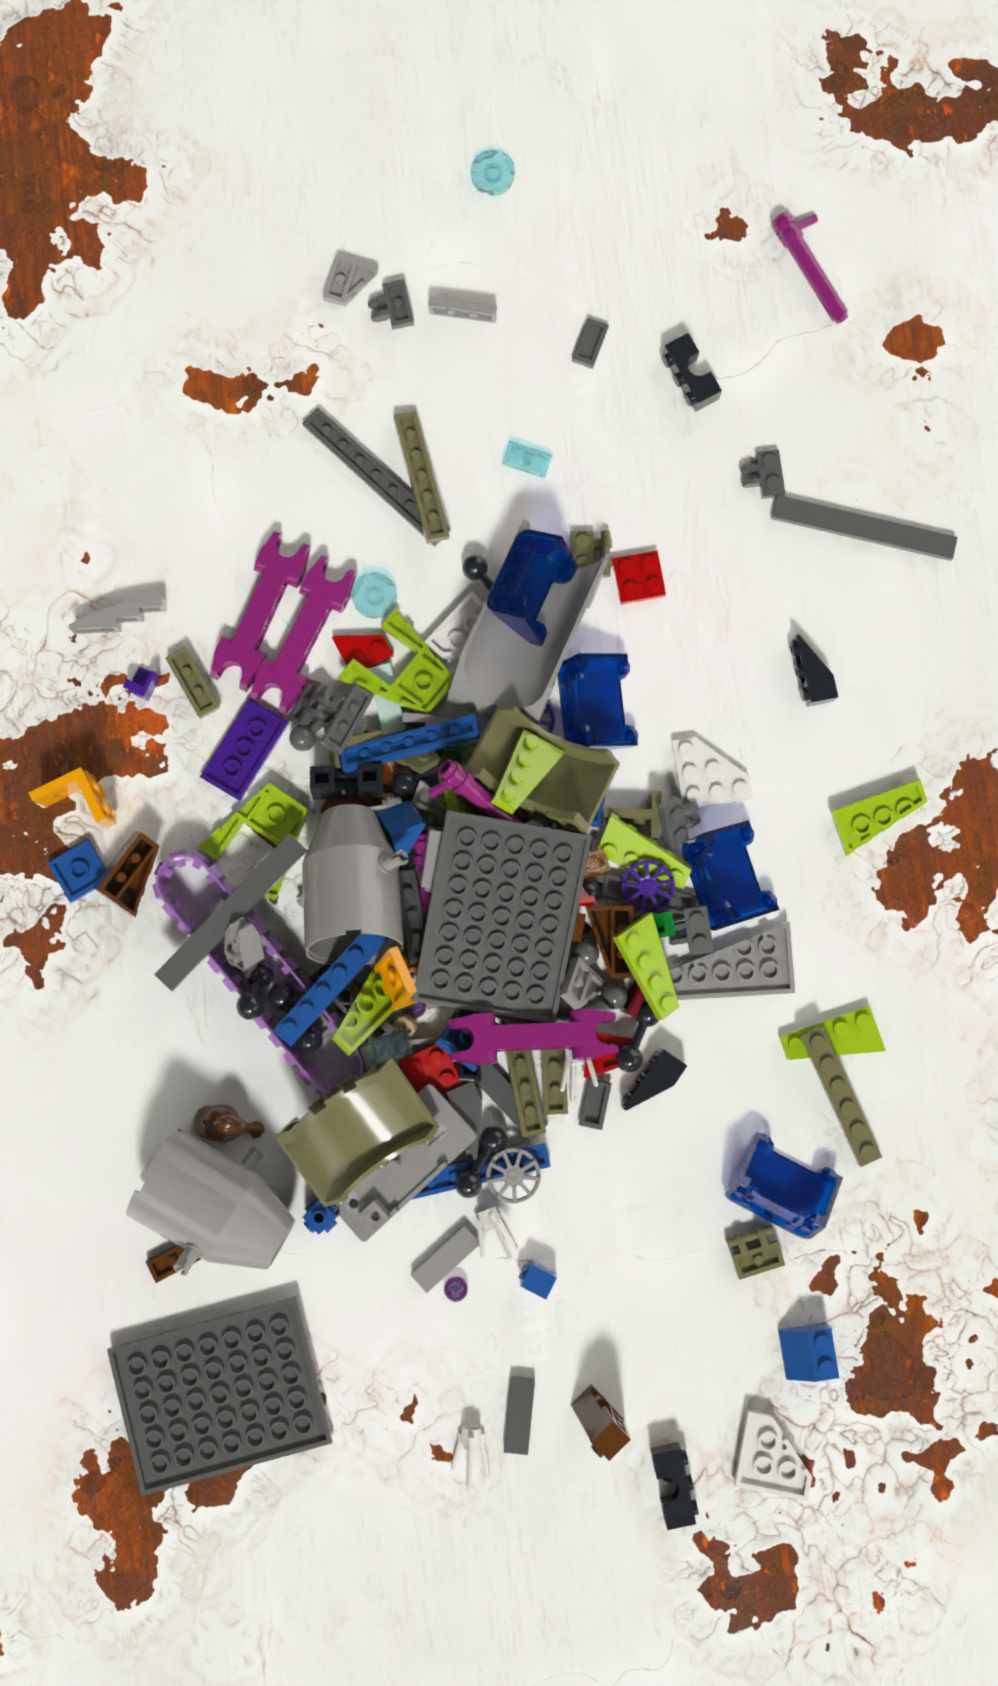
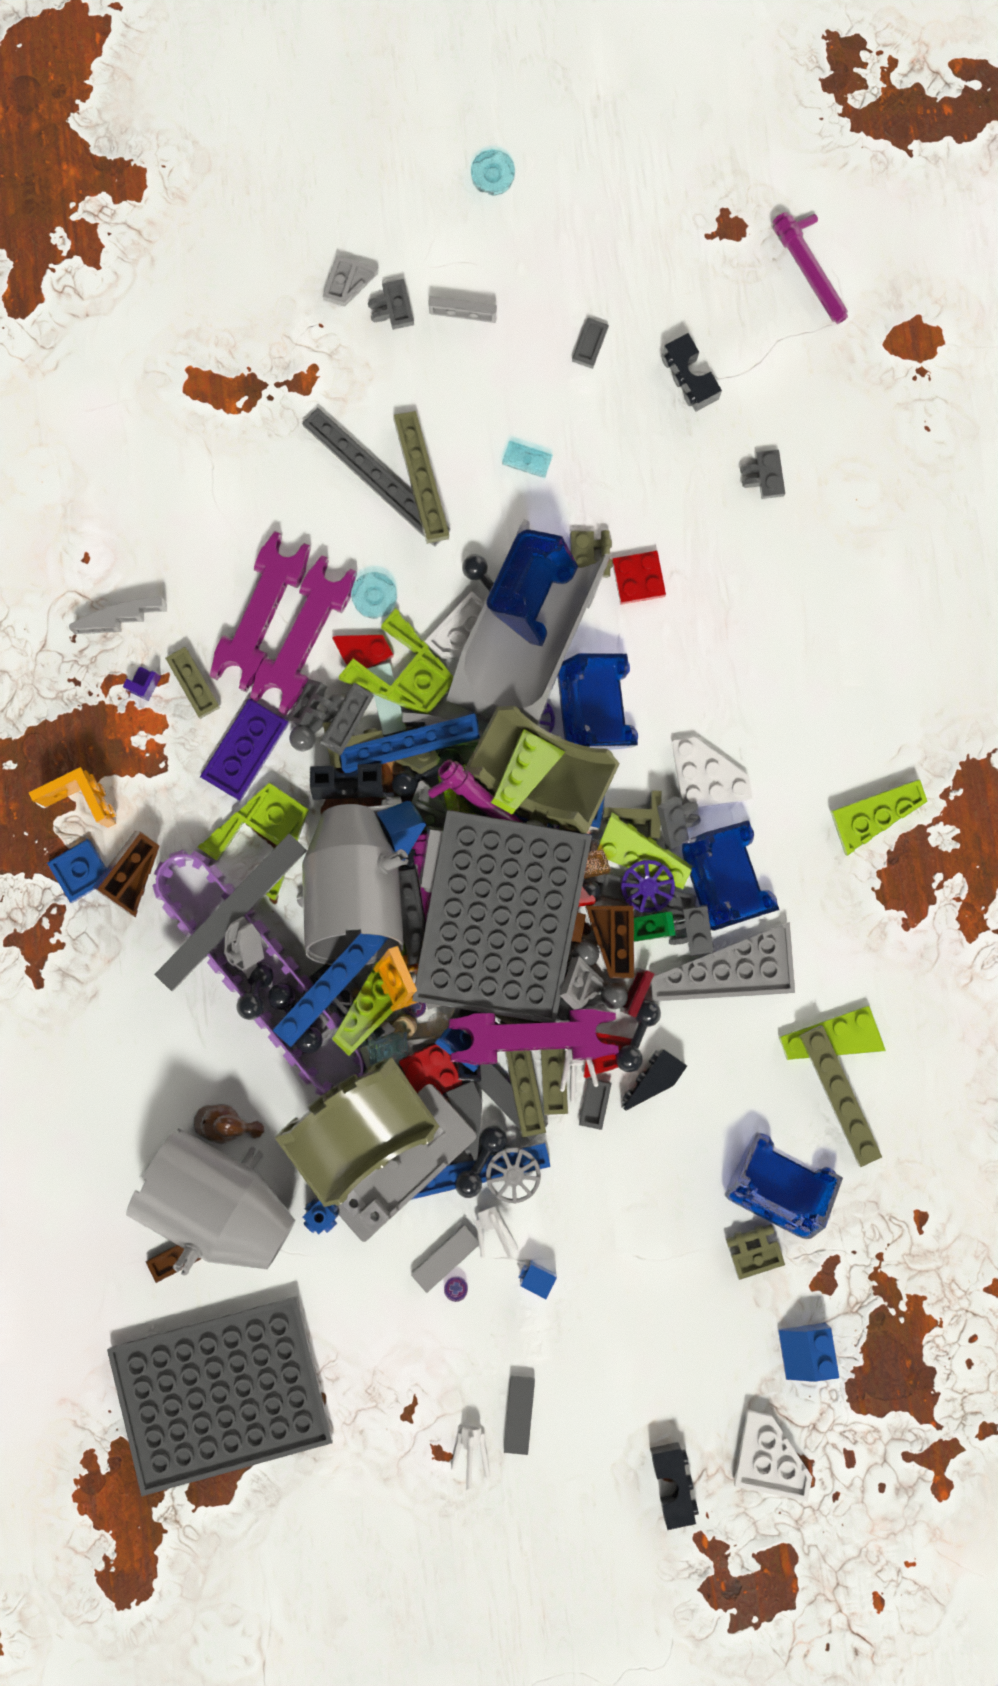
(601, 1423): reddish brown wedge -> none
(646, 960): lime wing -> none
(816, 678): black slope -> none
(864, 528): dark grey tile -> none

